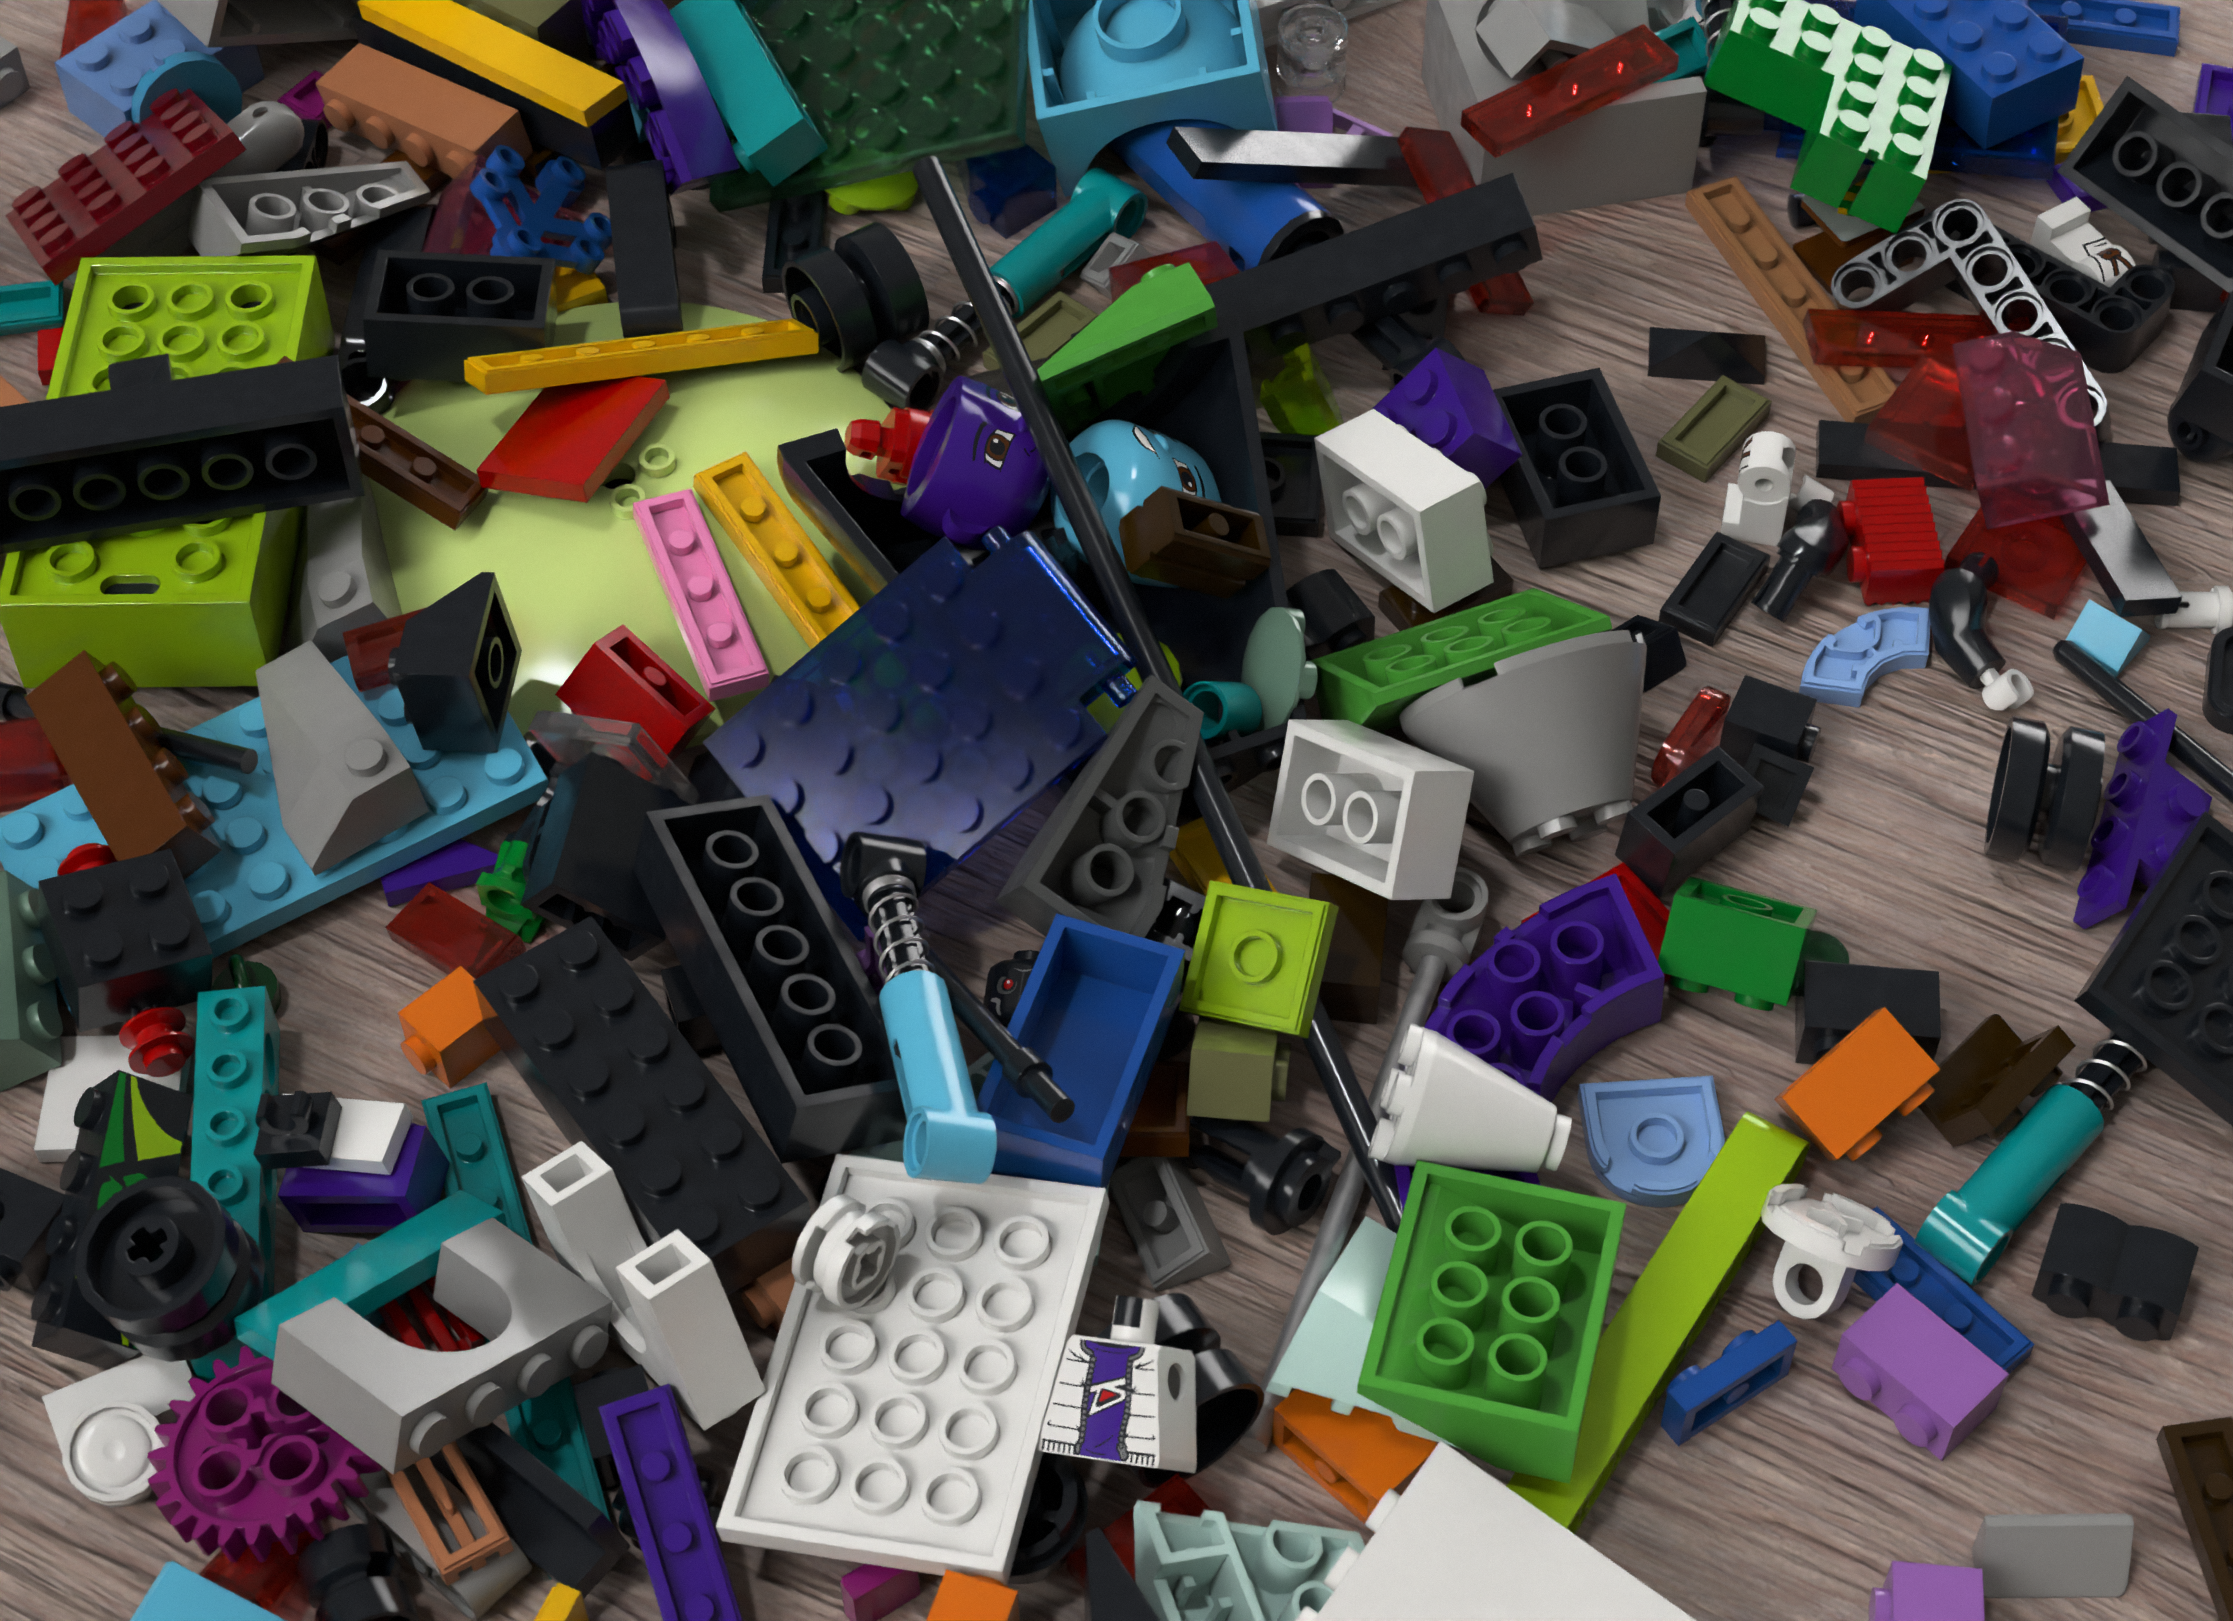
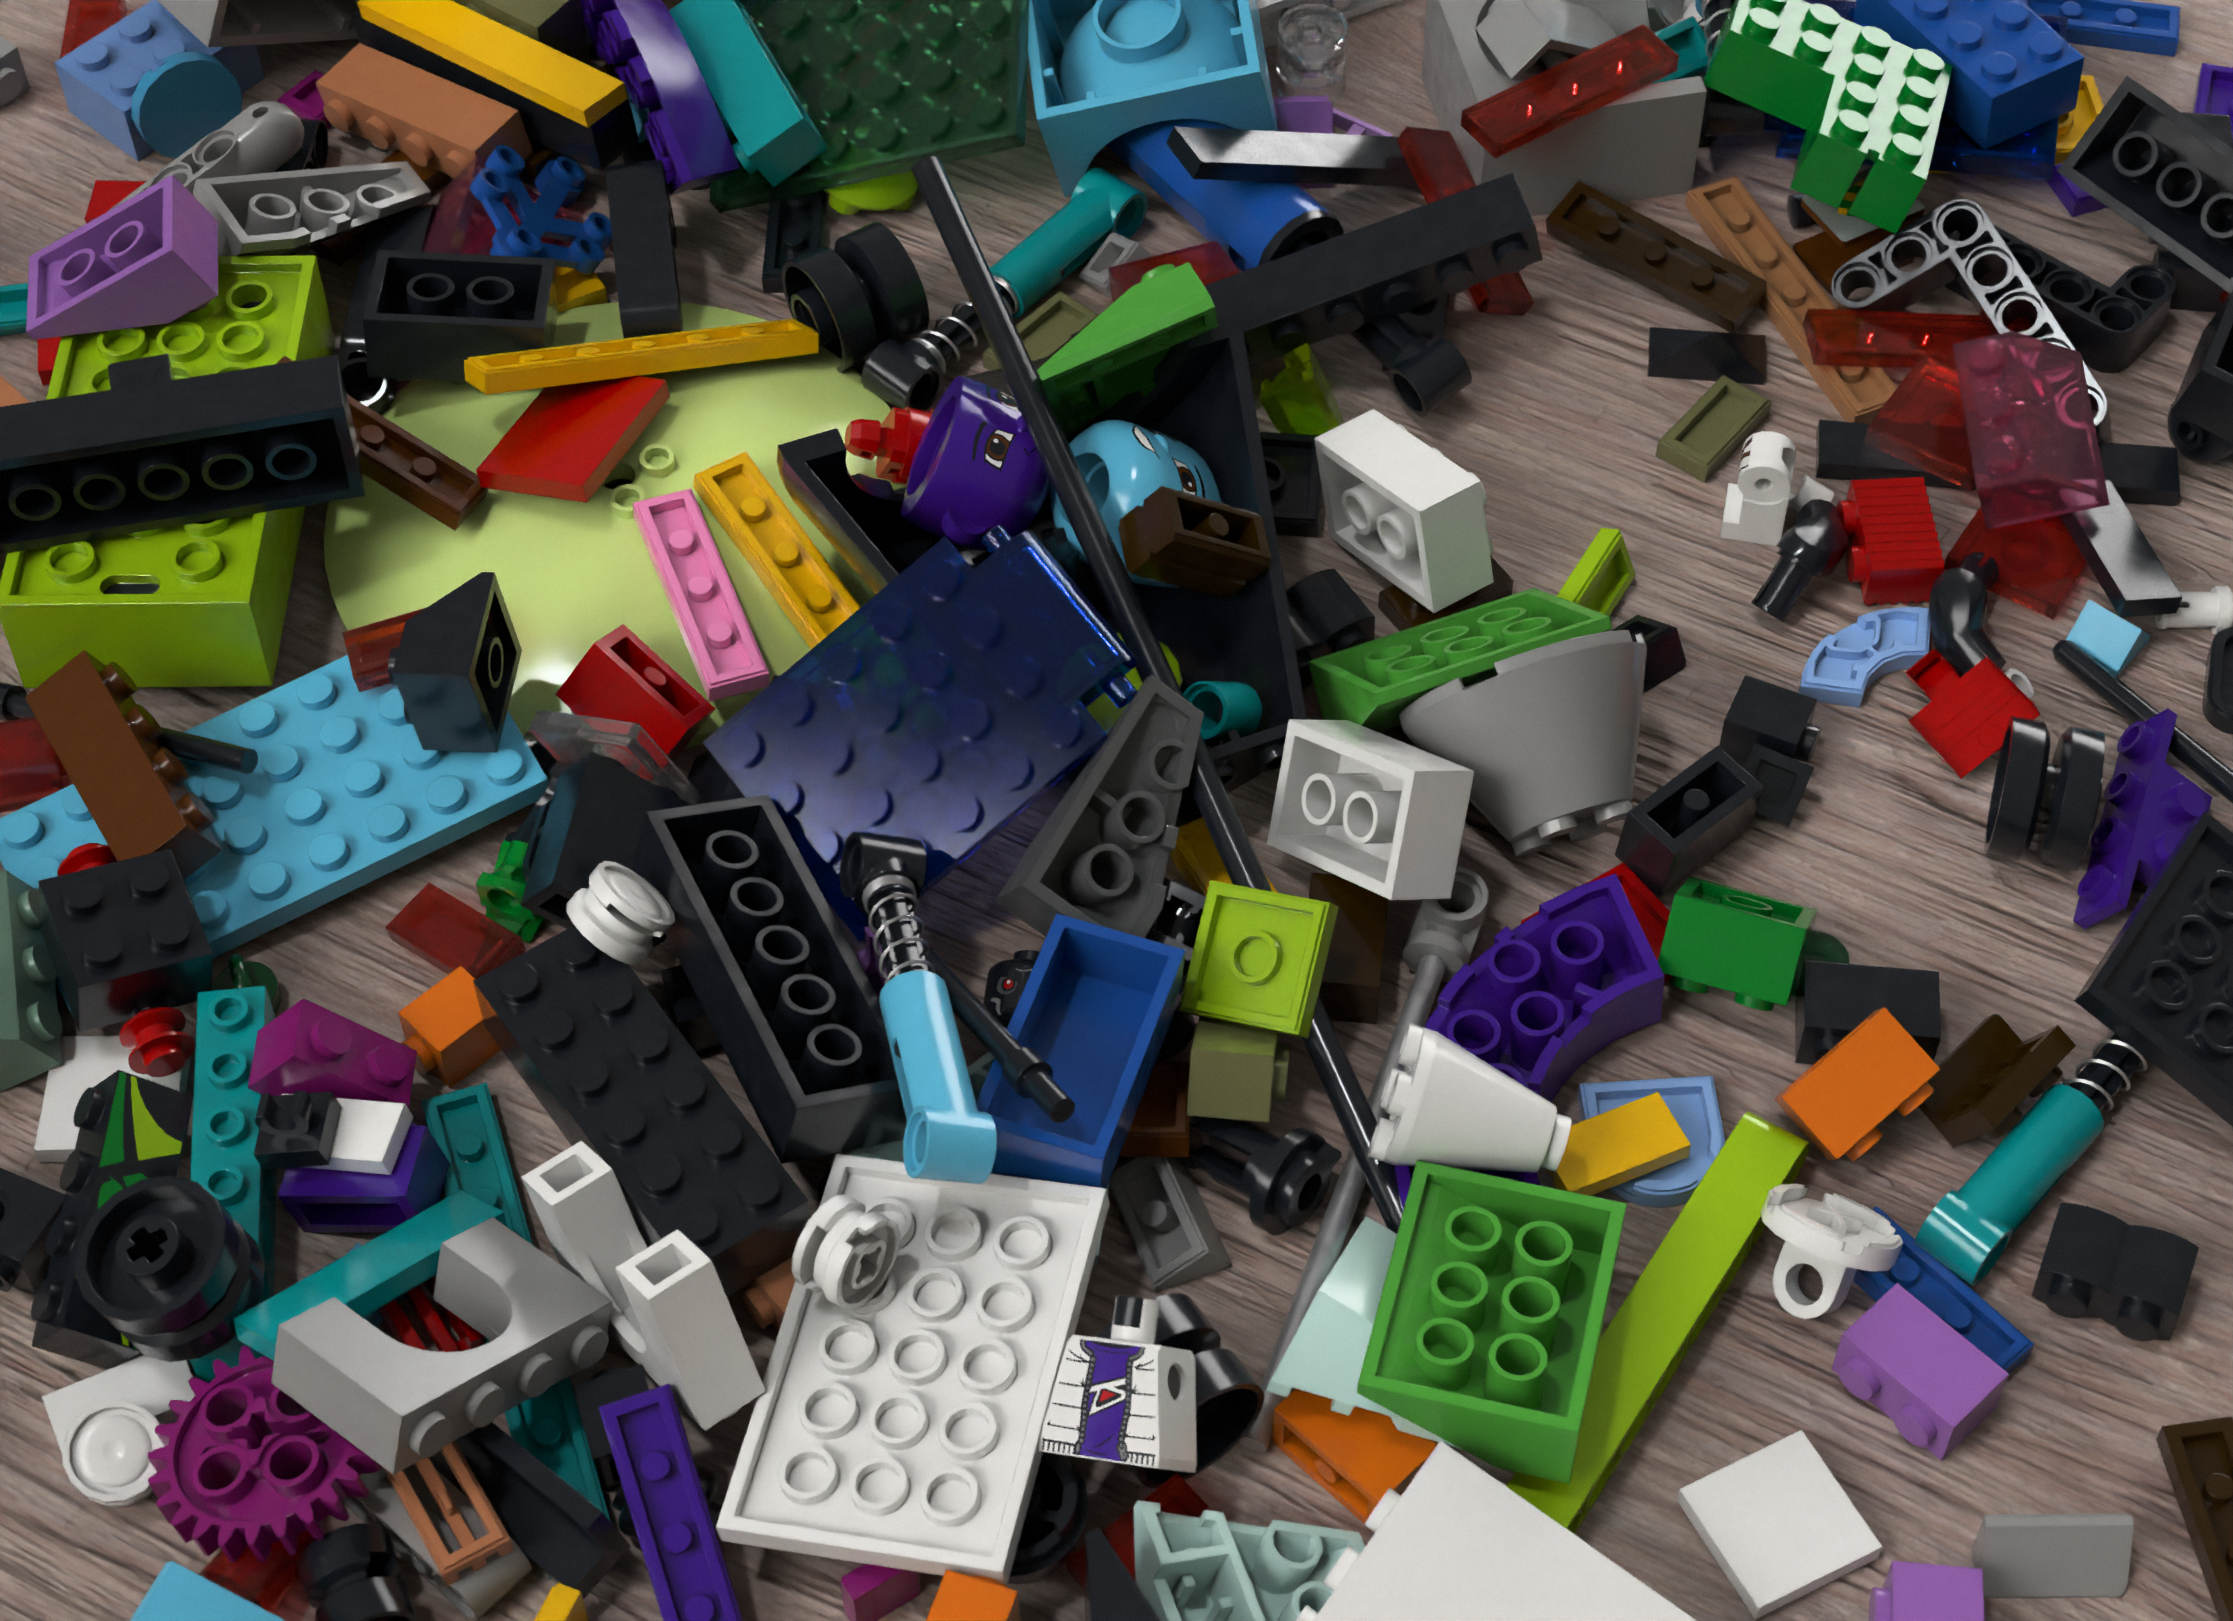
(122, 182): dark red plate -> none
(127, 267): none -> medium lavender slope
(326, 1053): none -> magenta brick
(331, 761): light grey wedge -> none
(339, 575): light grey wedge -> none
(446, 868): dark purple tile -> none
(620, 912): none -> white wheel
(1009, 188): clear blue slope -> none
(1278, 665): sand green dish -> none
(1456, 412): dark purple brick -> none
(1580, 472): black brick -> none
(1601, 573): none -> lime tile
(1620, 1146): none -> yellow tile
(1656, 257): none -> dark brown plate
(1691, 735): clear red tile -> none
(1714, 588): black tile -> none
(1743, 1371): blue plate -> none
(1778, 1524): none -> white tile
(1965, 712): none -> red piece
(2074, 241): white leg -> none

